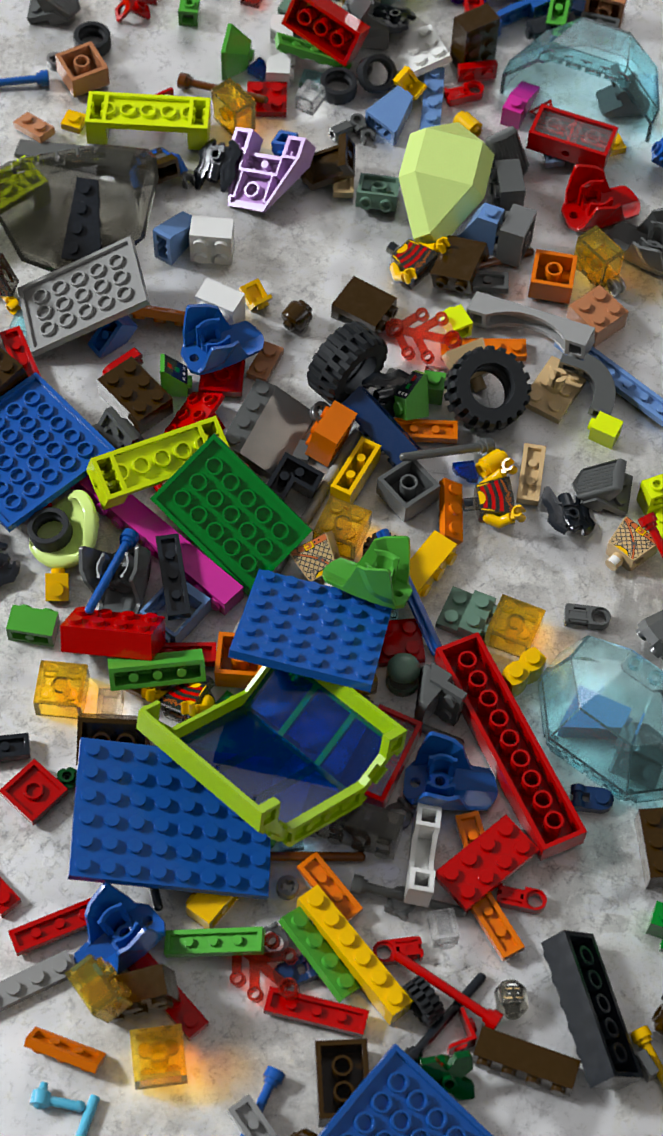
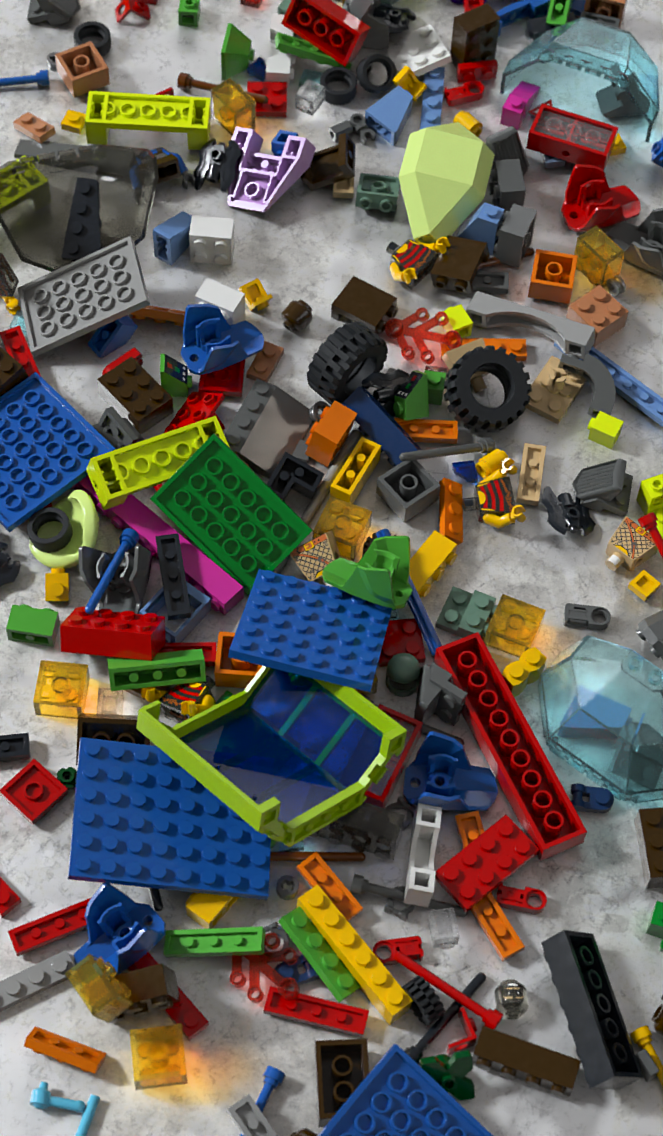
(644, 585): none -> yellow plate

